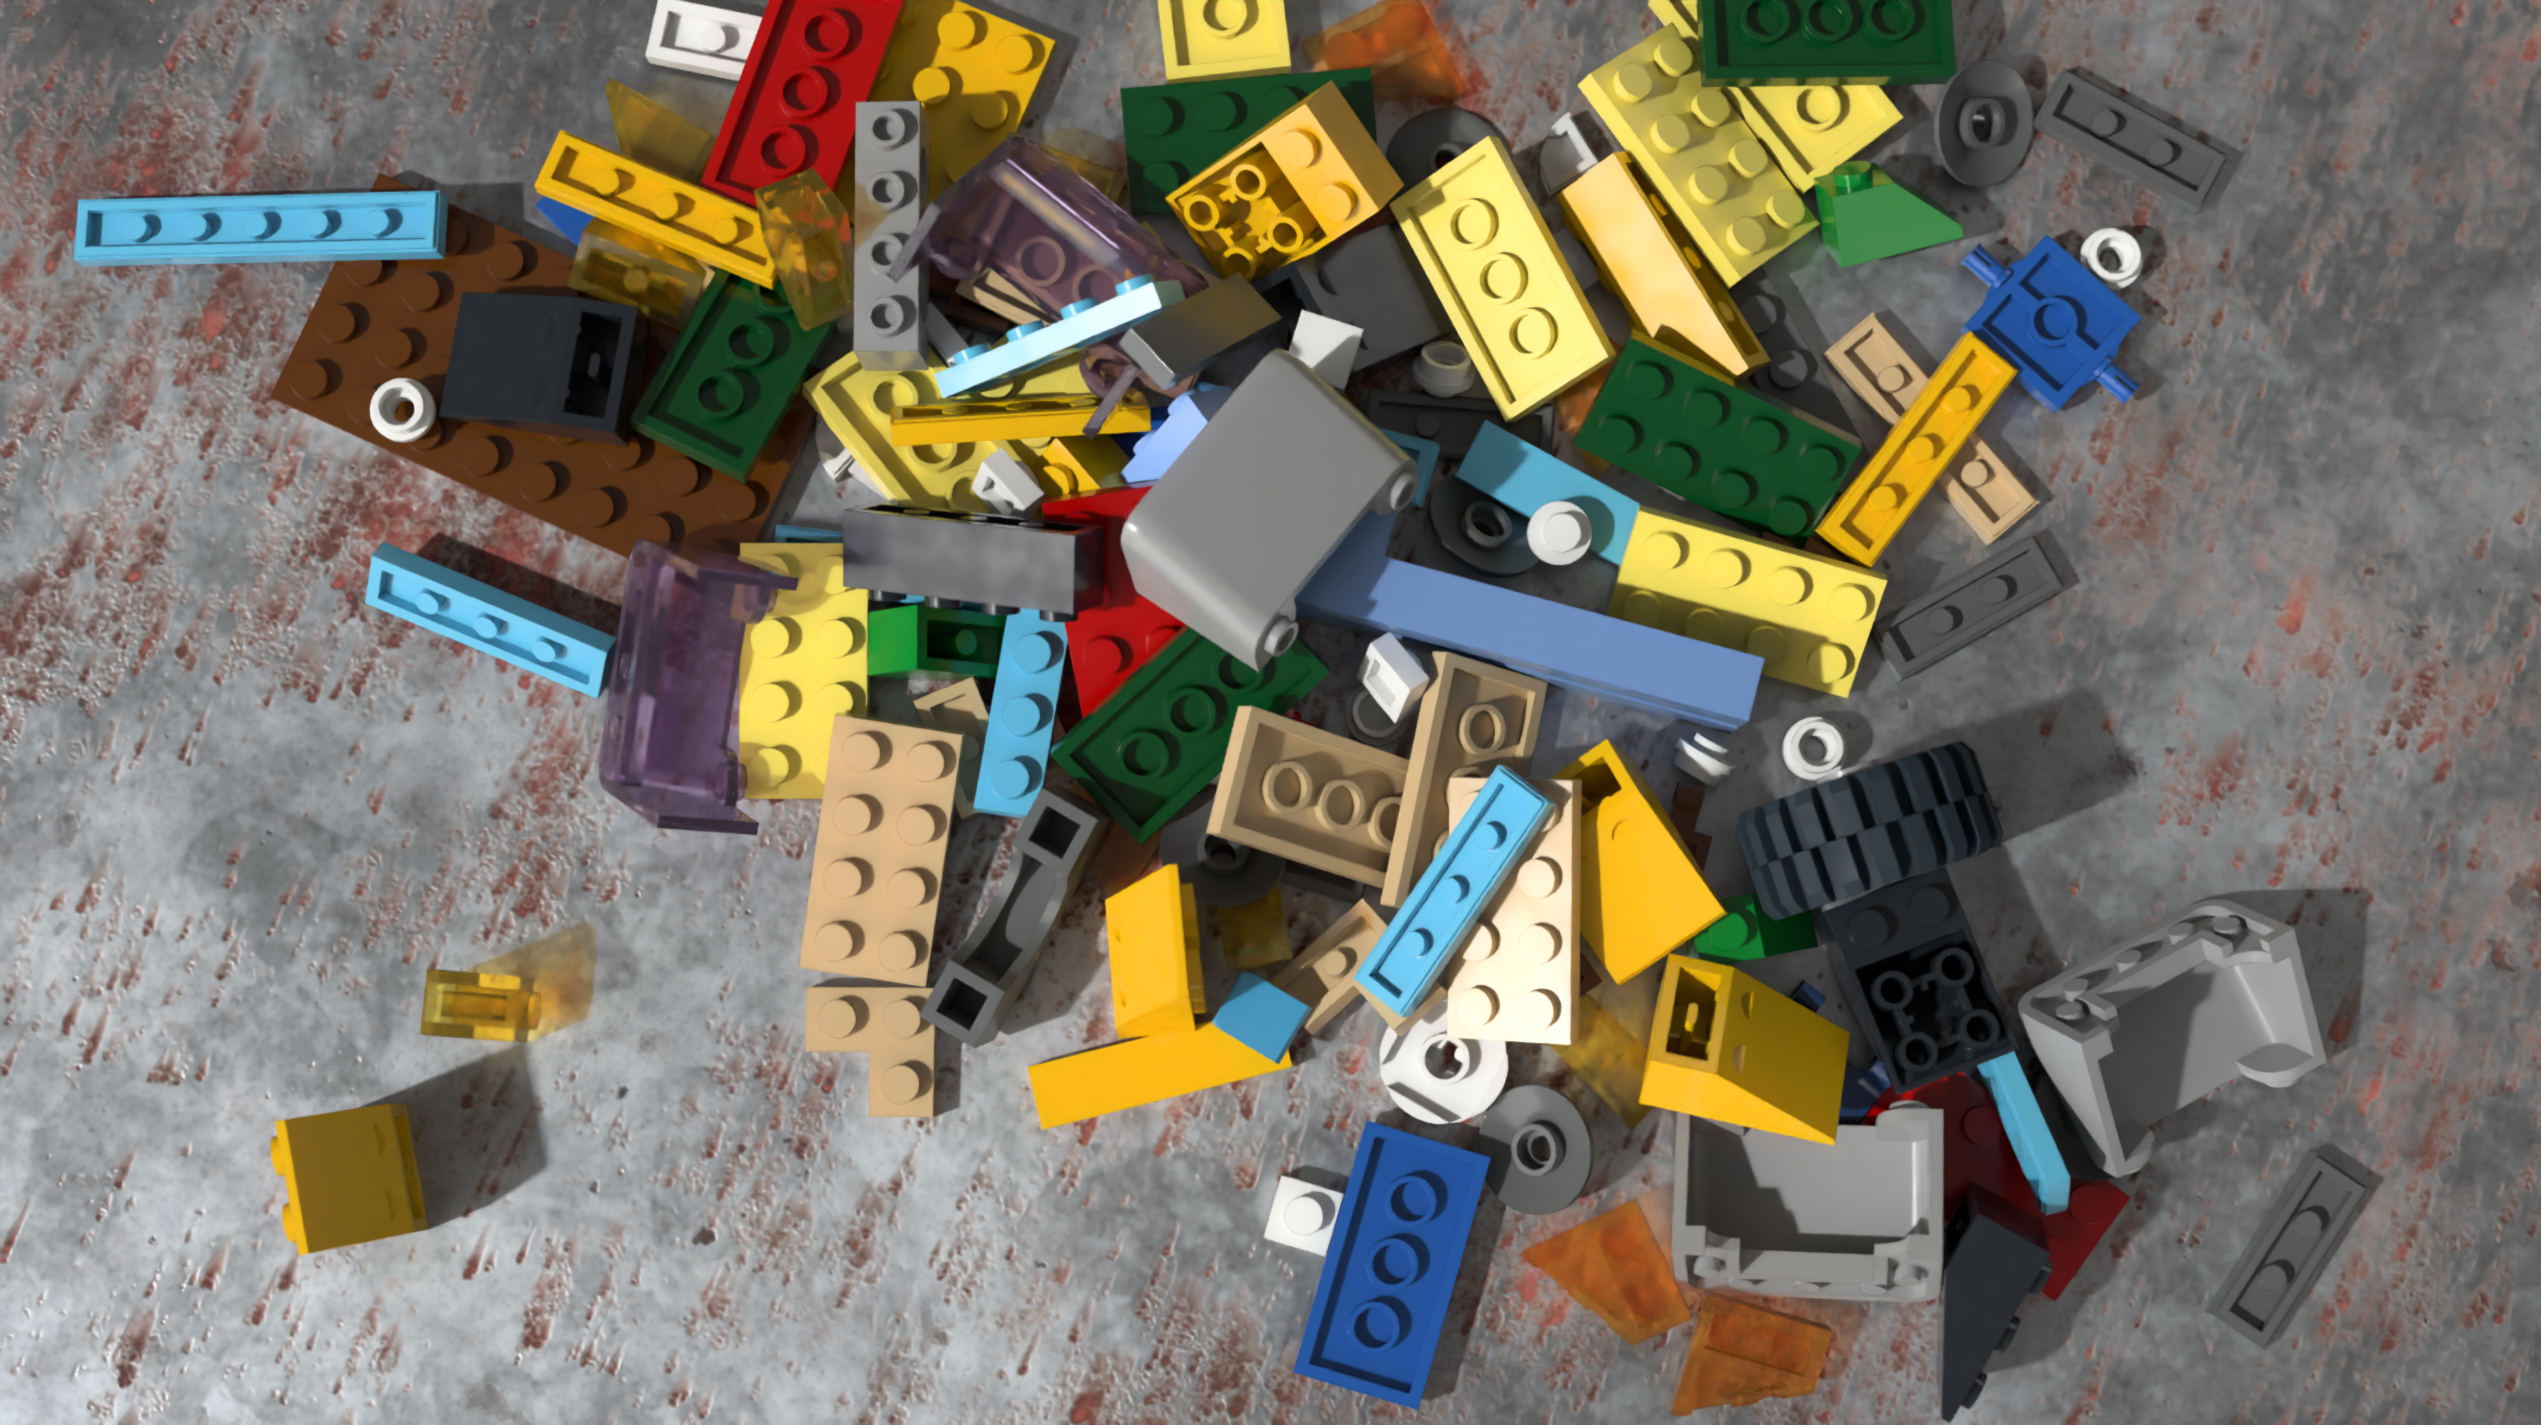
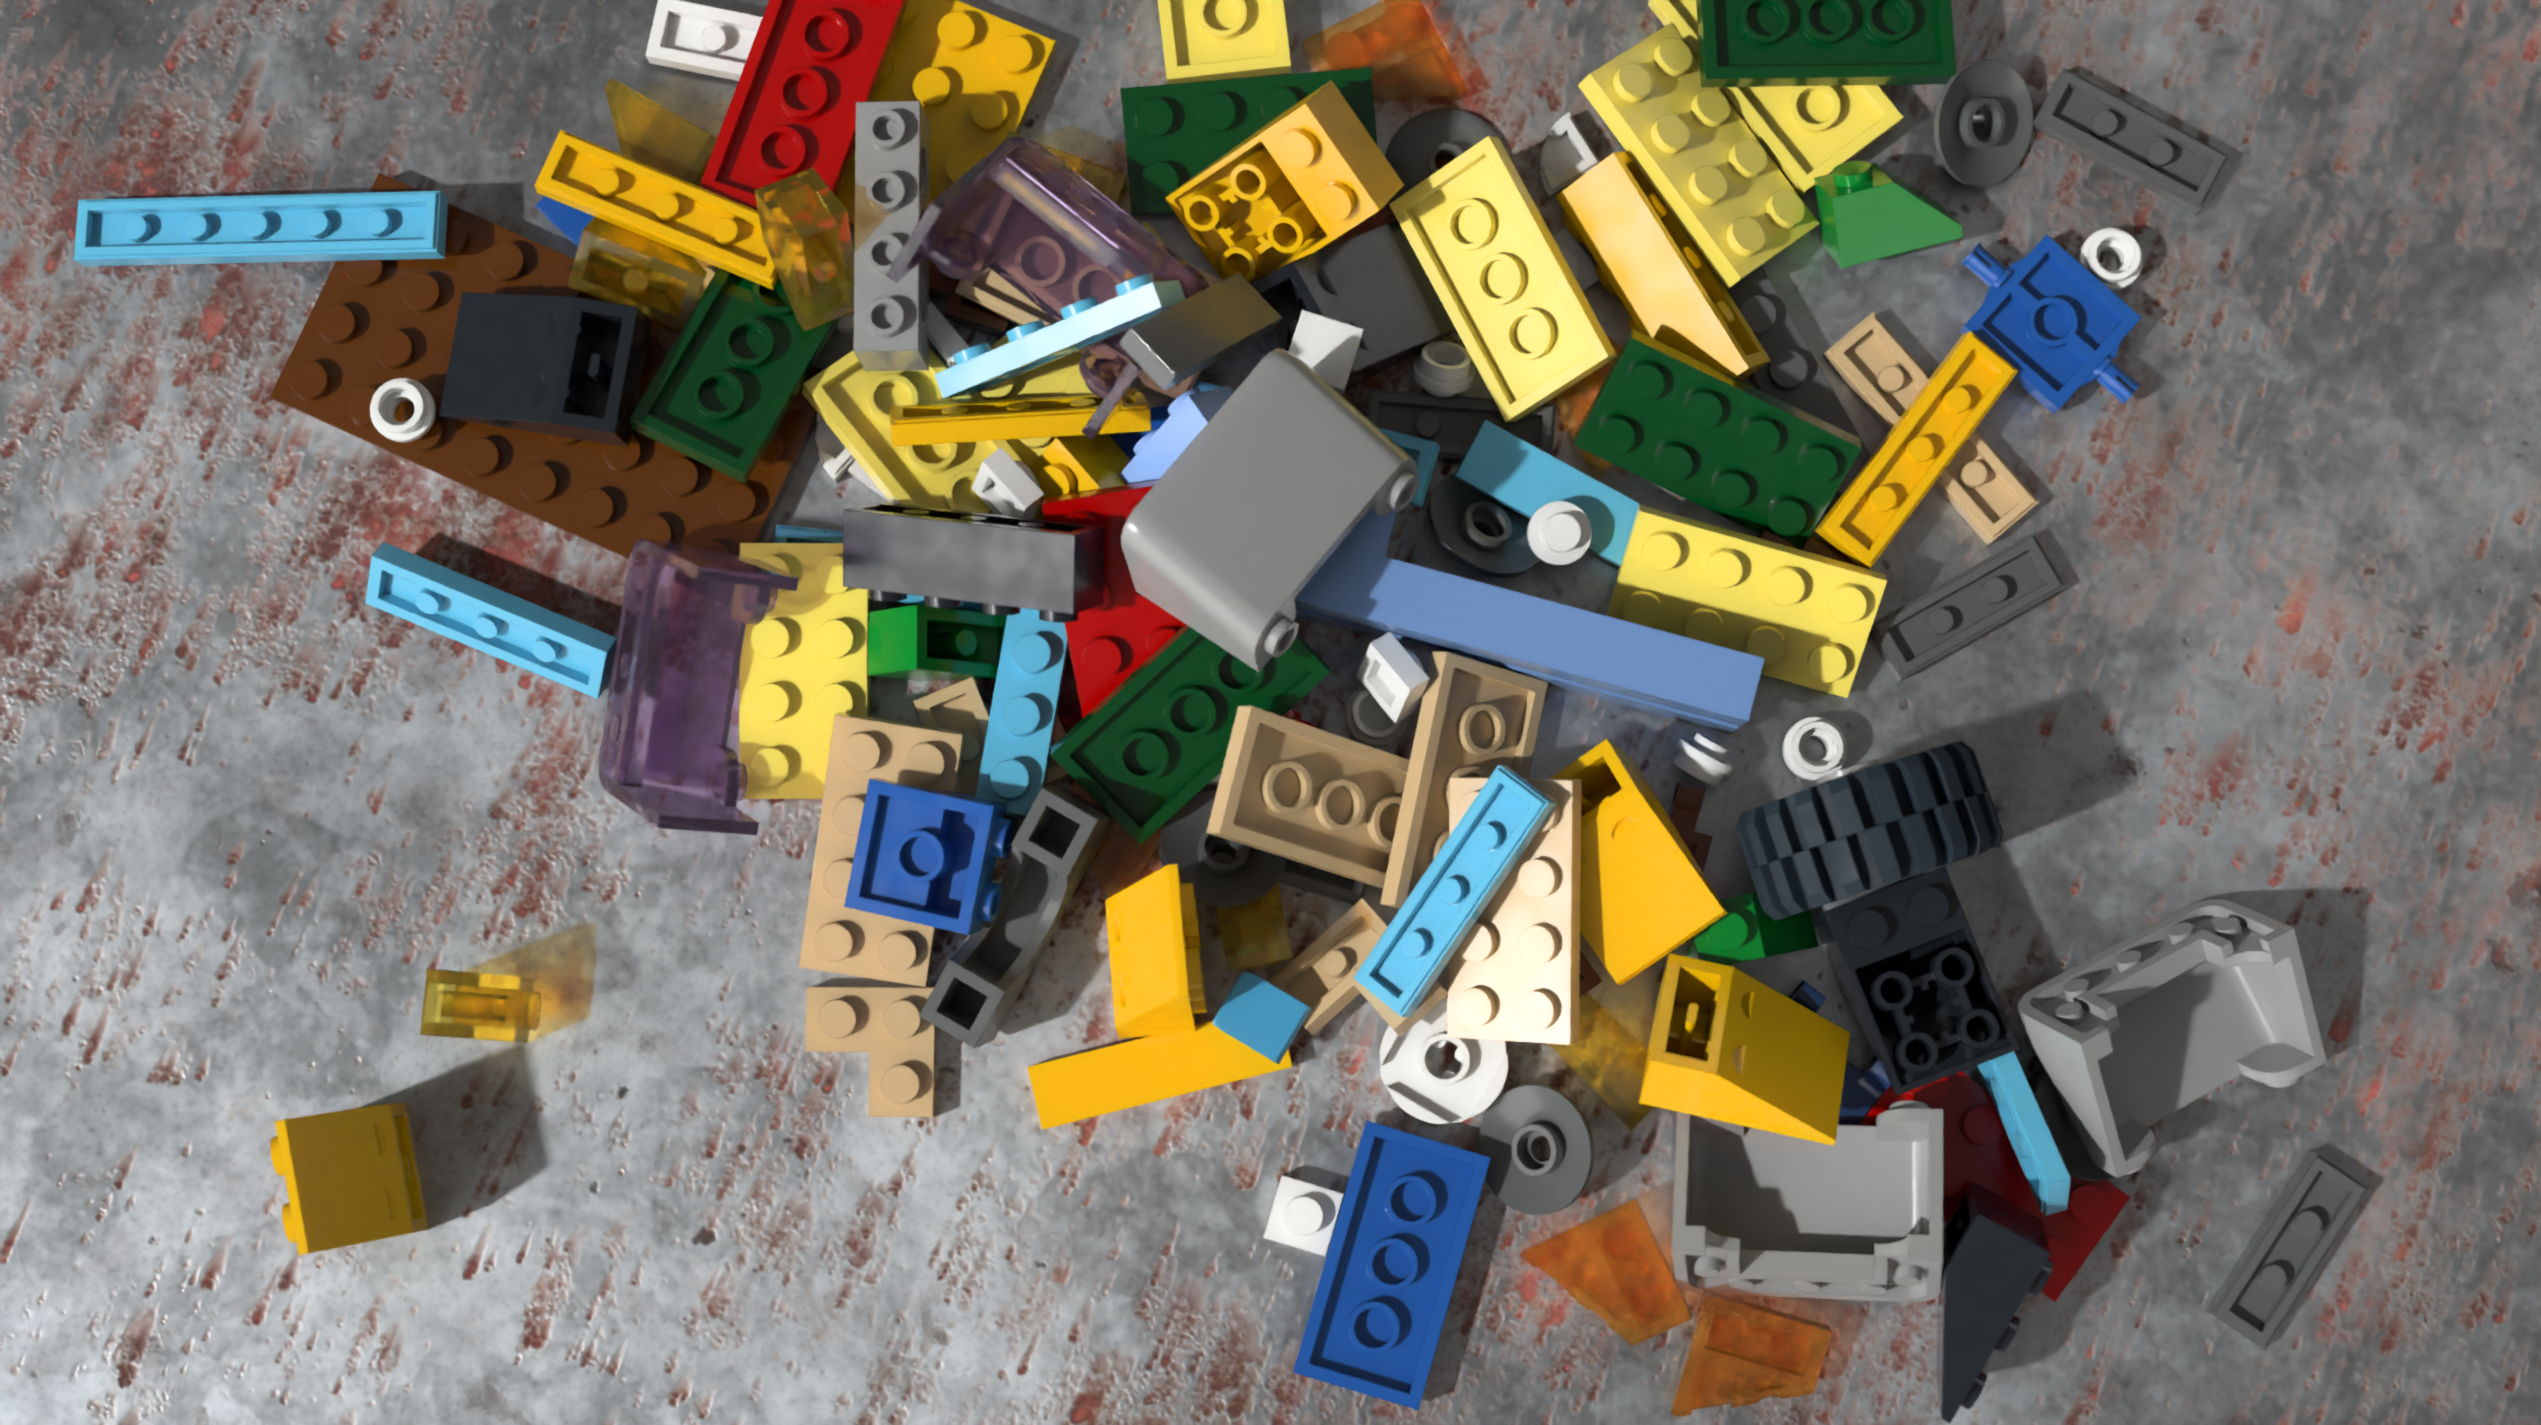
(929, 856): none -> blue plate

